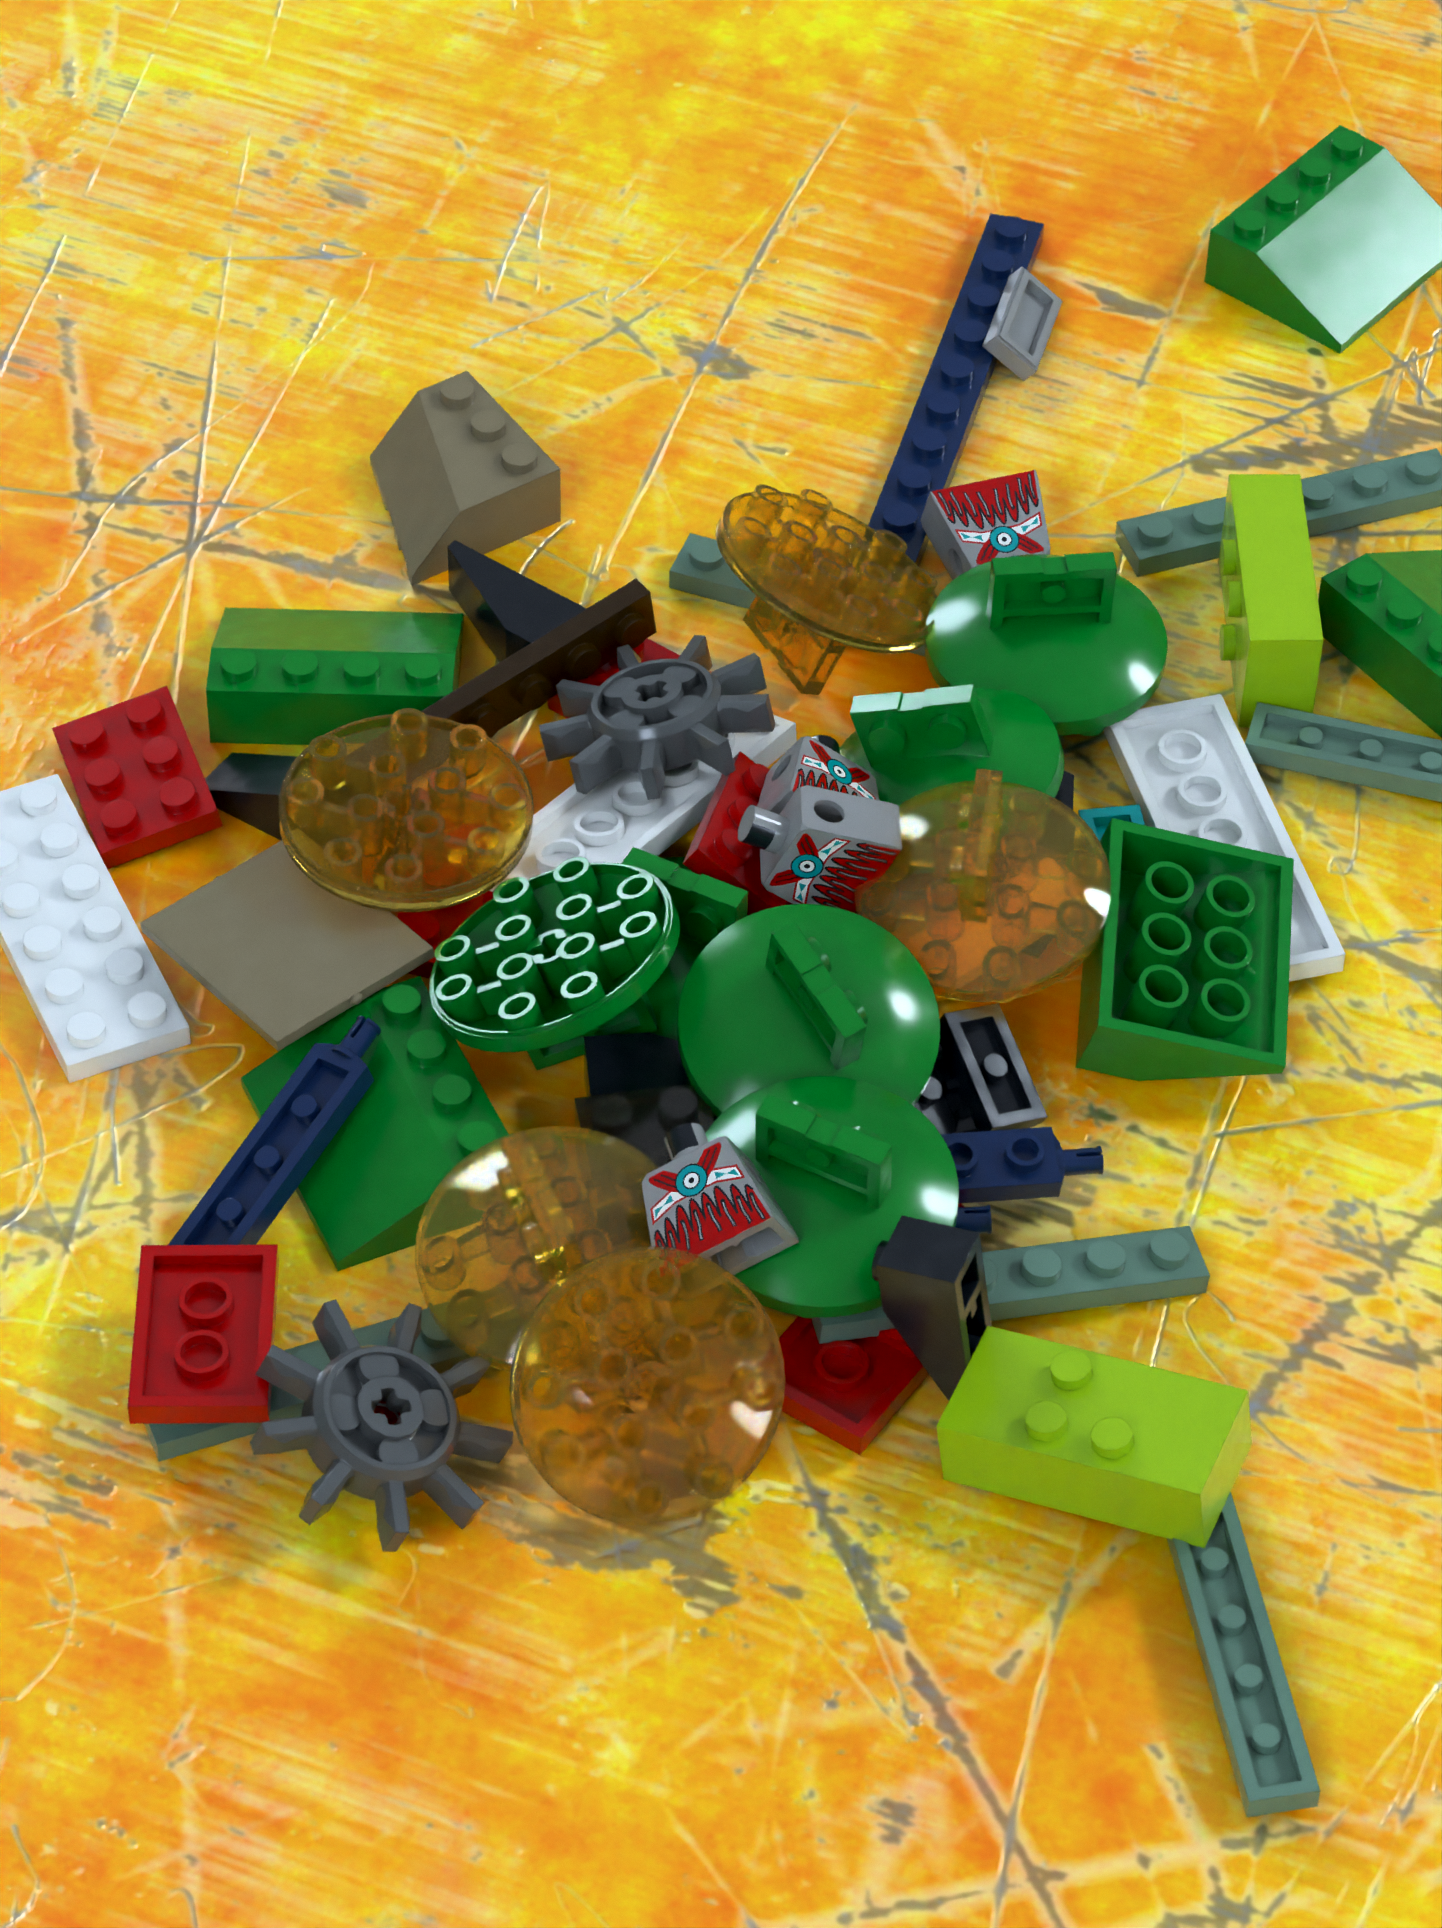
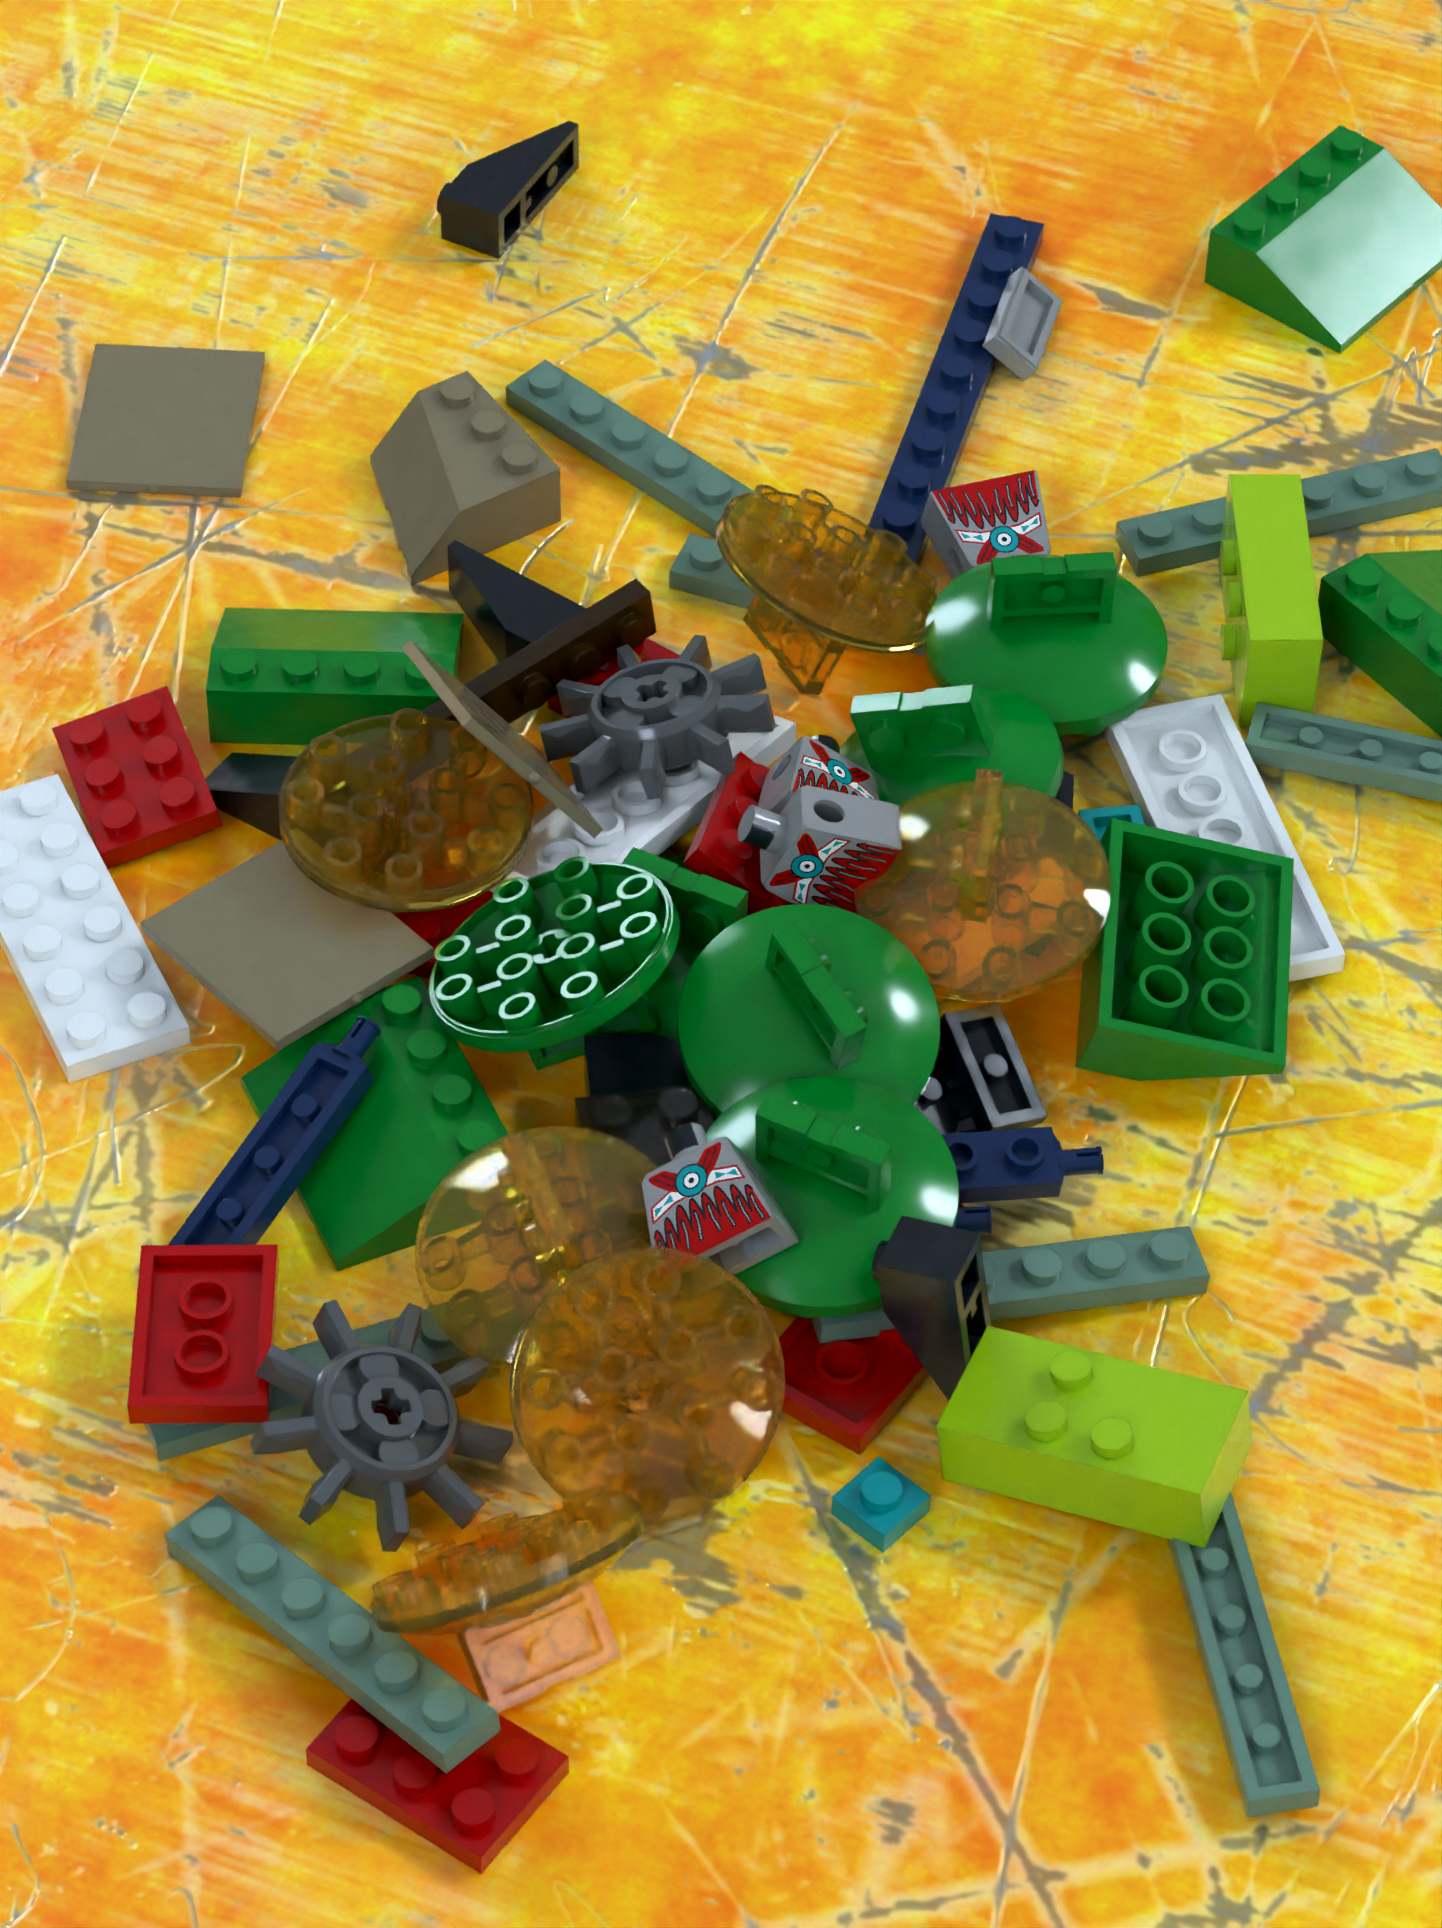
(166, 420): none -> dark tan piece
(333, 1634): none -> sand green plate
(464, 1811): none -> red plate
(501, 738): none -> dark tan piece
(507, 190): none -> black slope
(519, 1594): none -> clear yellow bracket
(624, 444): none -> sand green plate
(880, 1504): none -> teal plate

